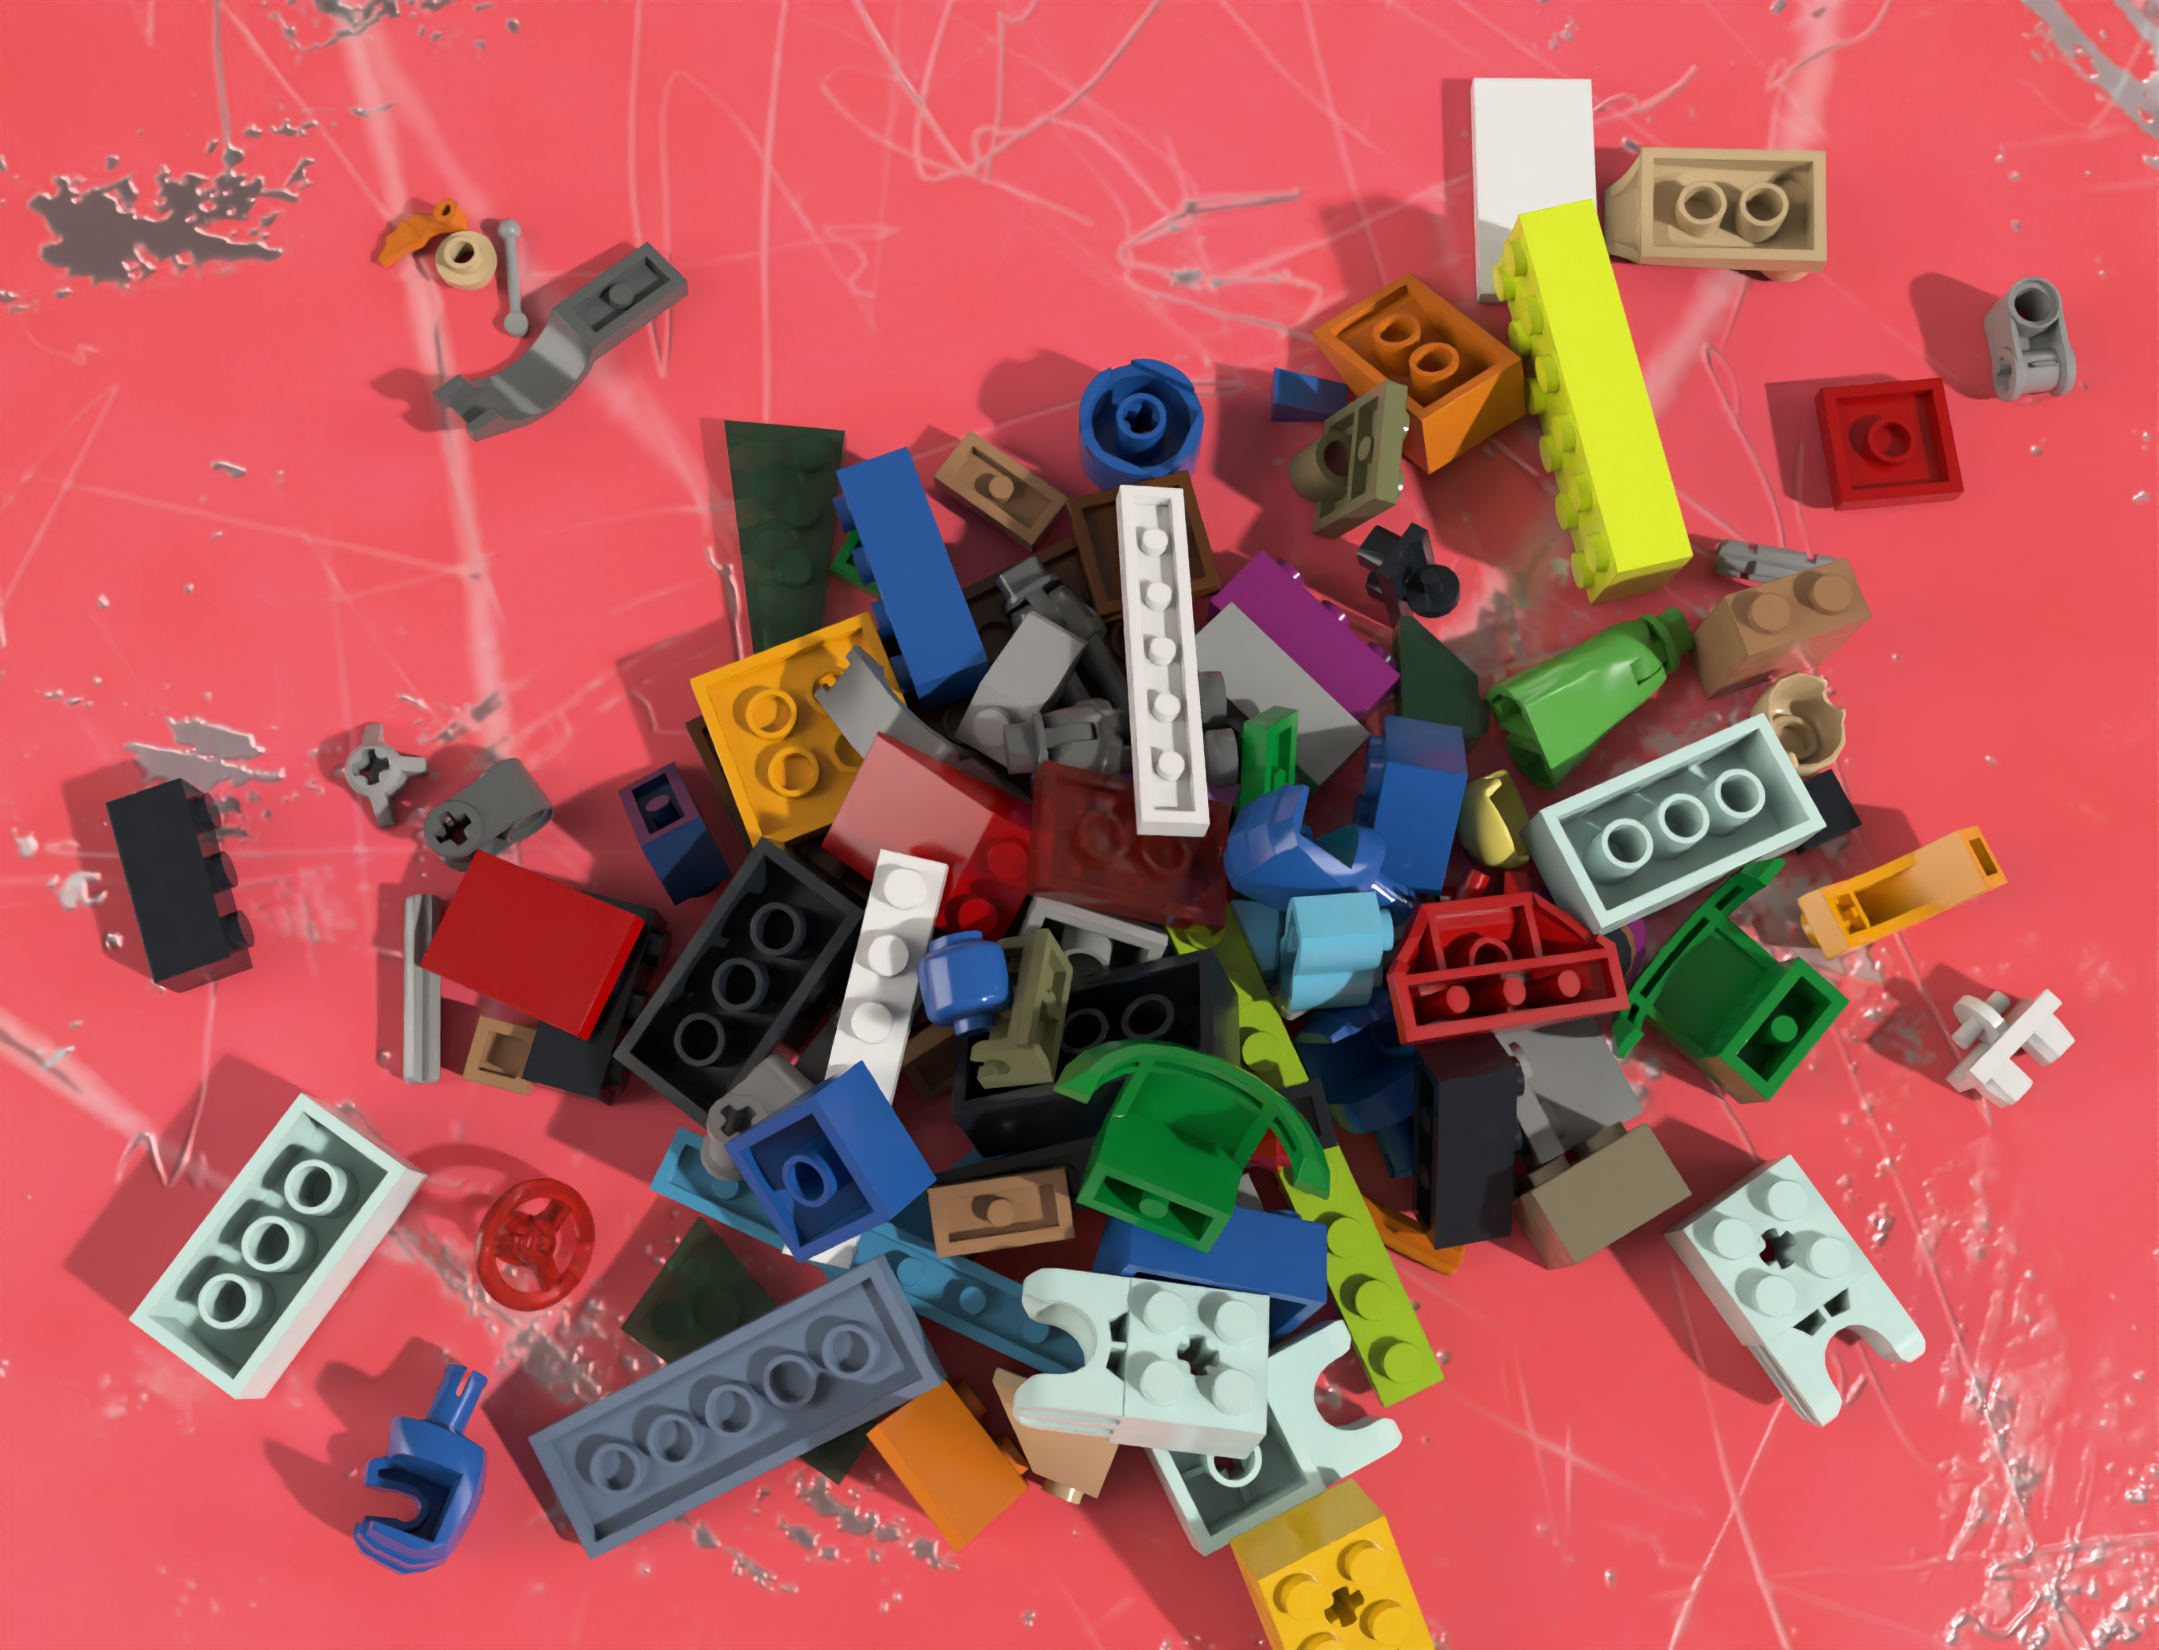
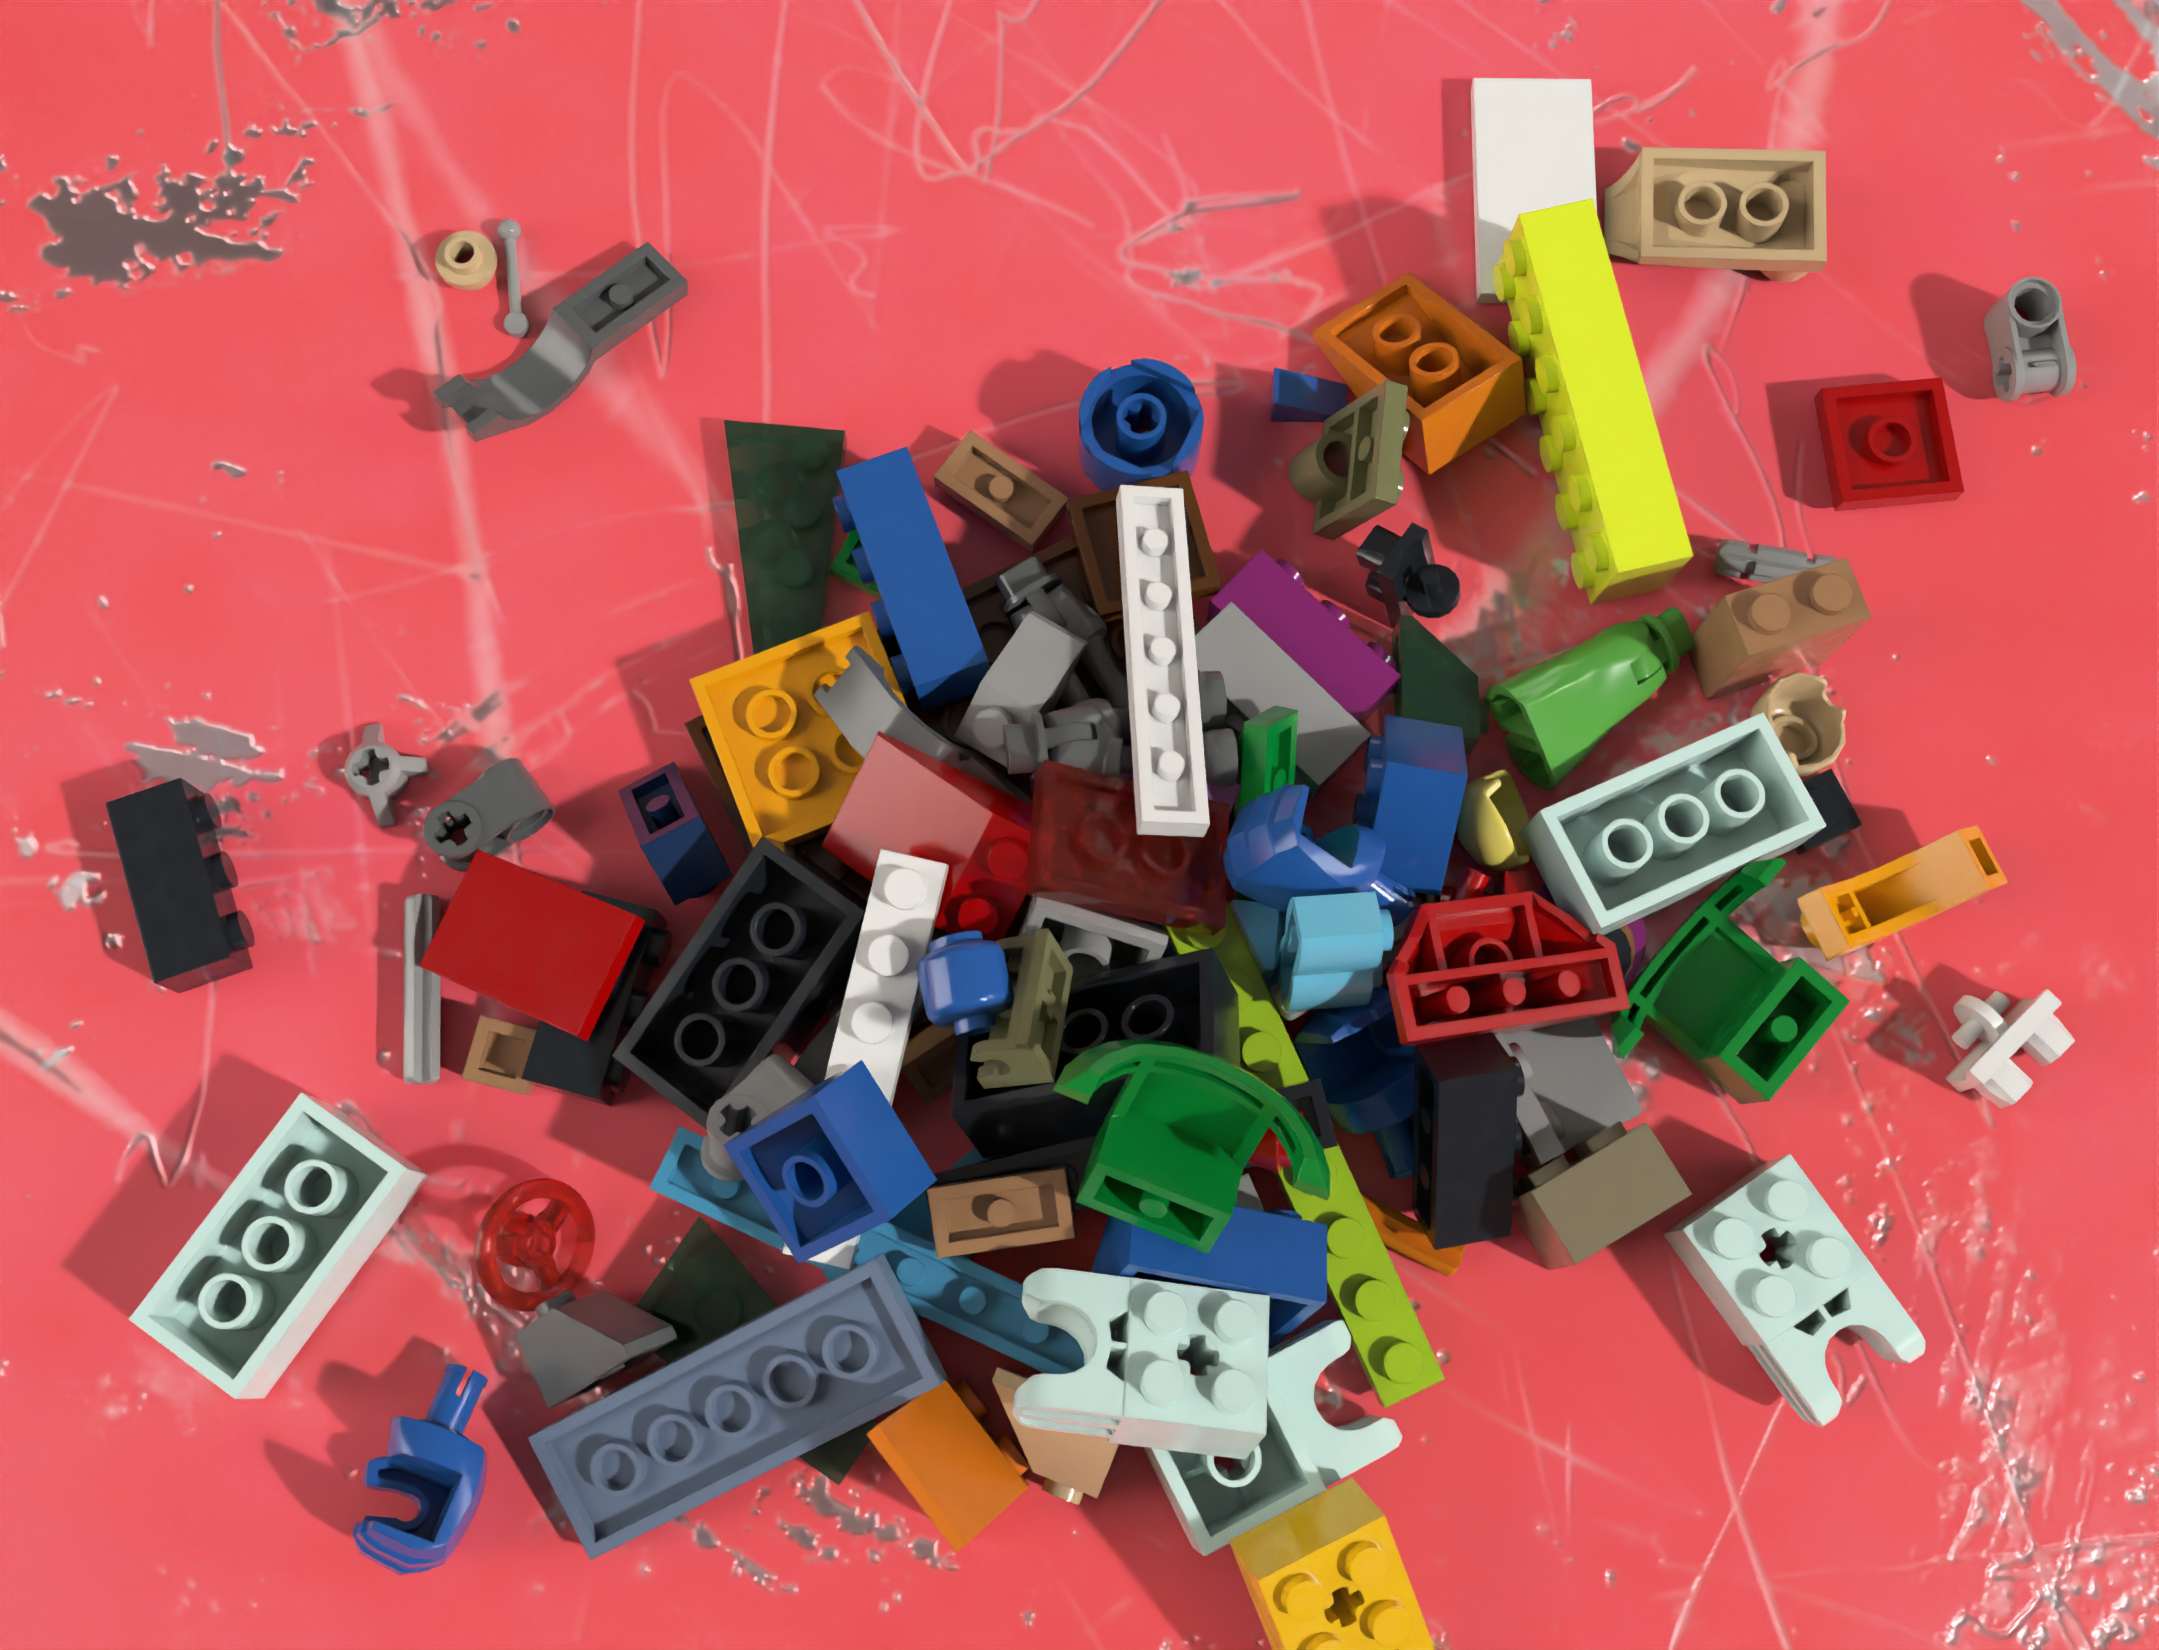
(416, 232): orange piece -> none
(588, 1342): none -> dark grey slope

